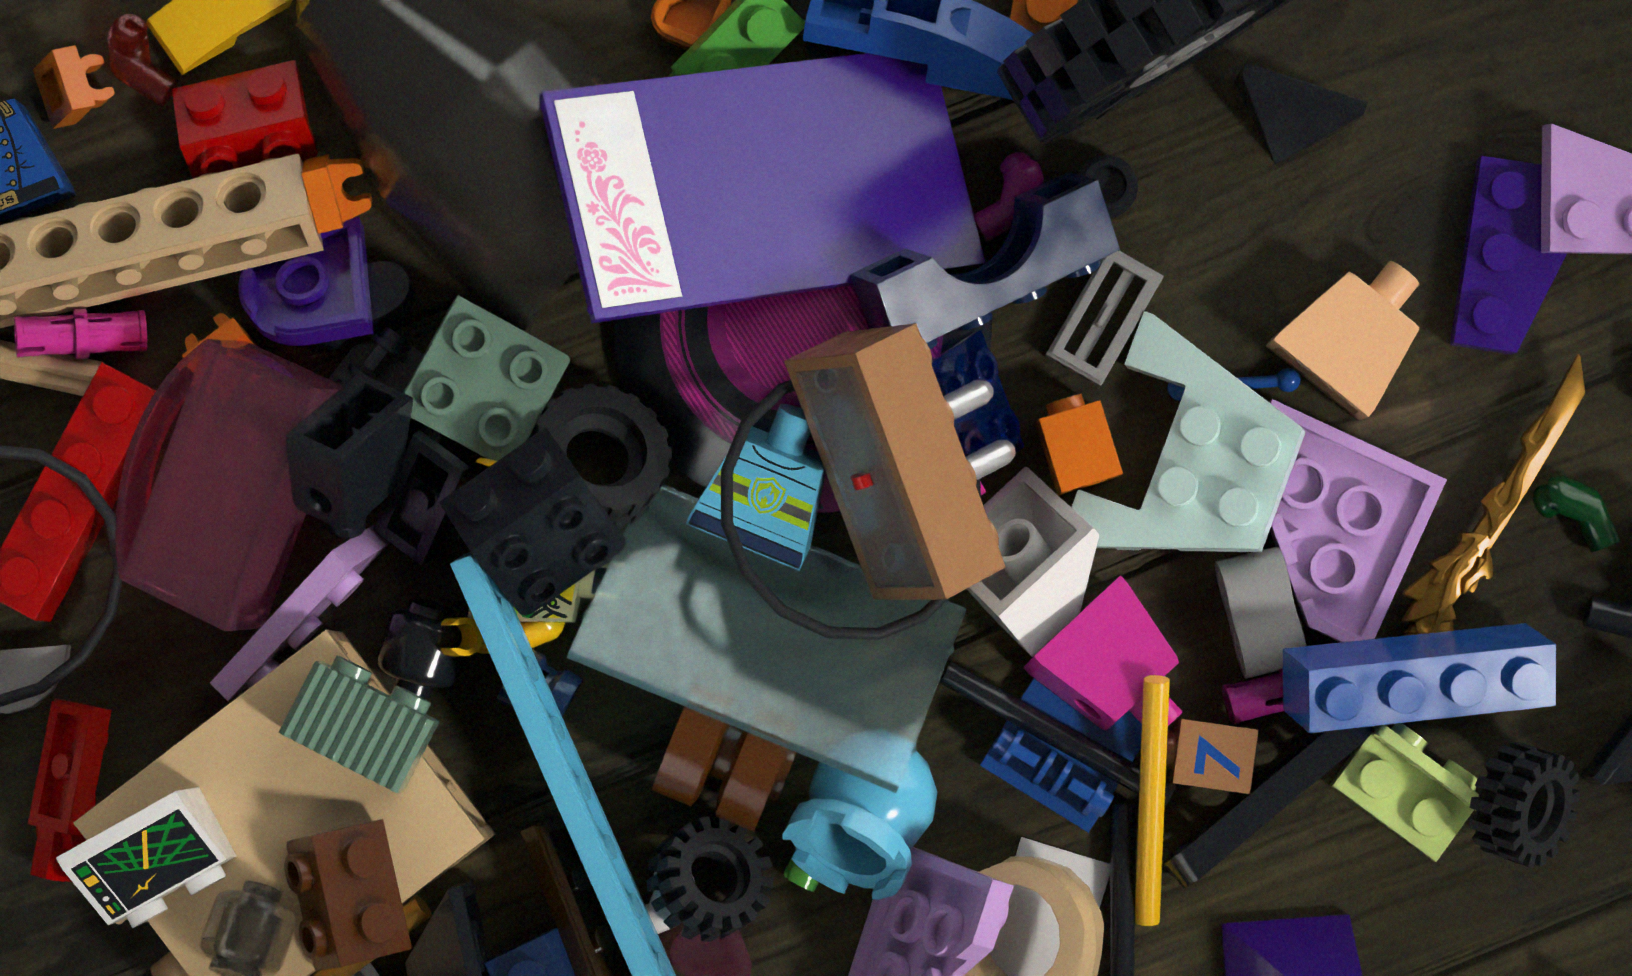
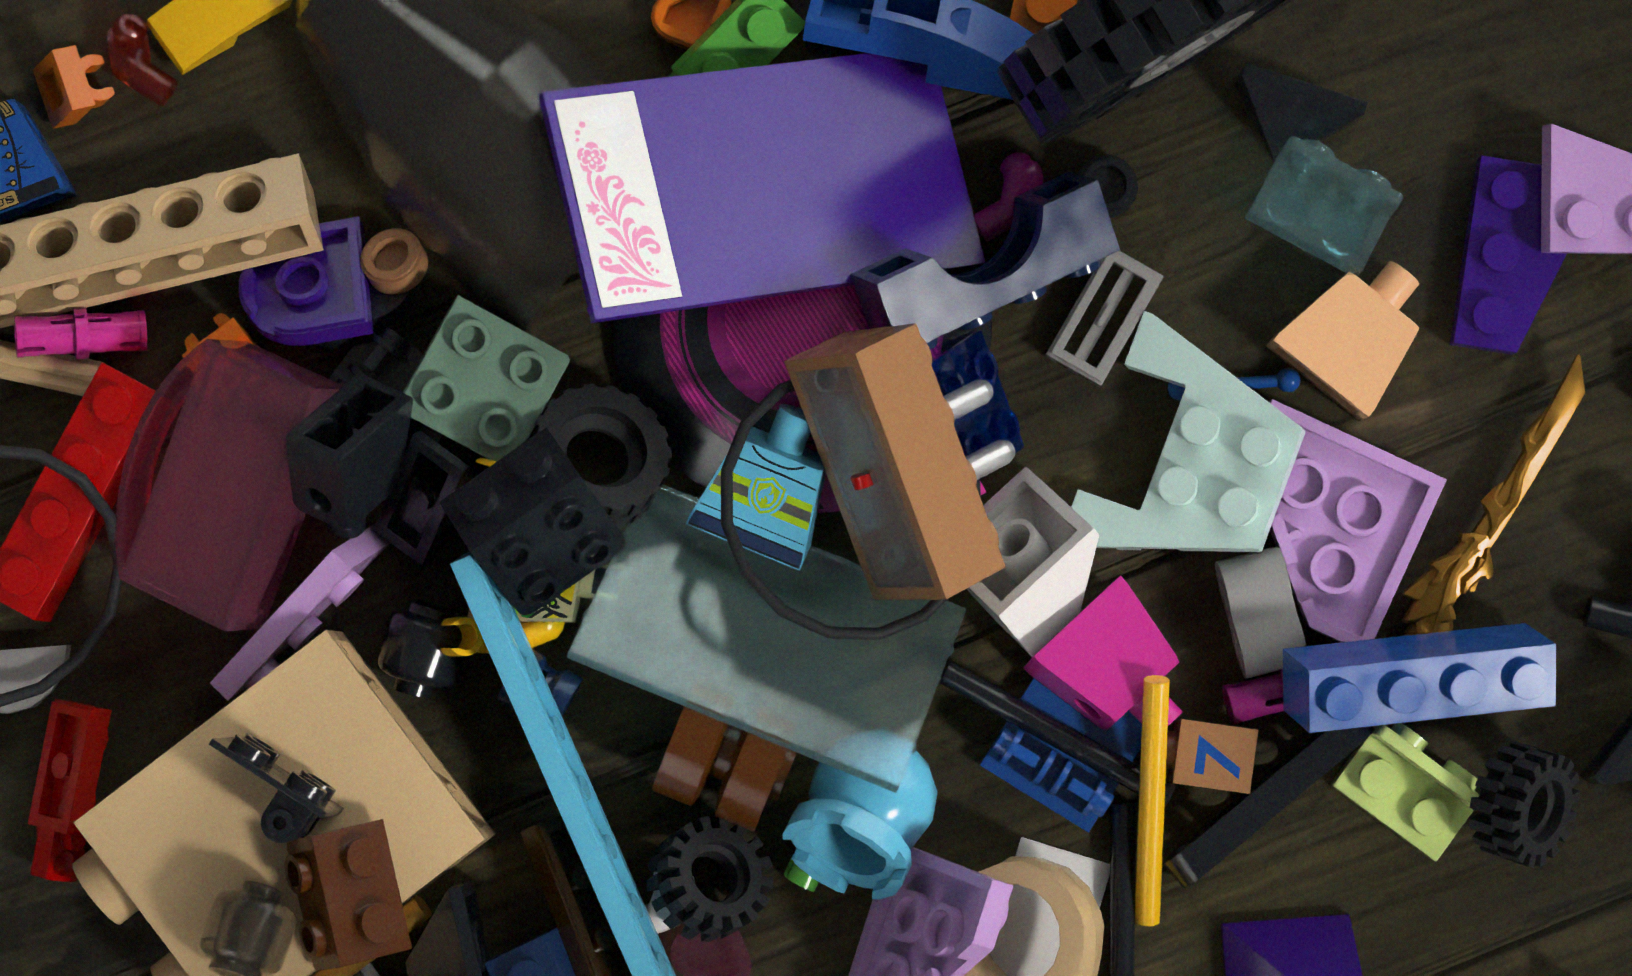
(150, 856): slope -> none
(243, 119): red bracket -> none
(299, 798): none -> black hinge
(325, 192): orange tile -> none
(359, 724): sand green brick -> none
(394, 261): none -> medium nougat tile
(1077, 444): orange brick -> none
(1324, 204): none -> clear light blue bracket
(1579, 503): dark green arm -> none

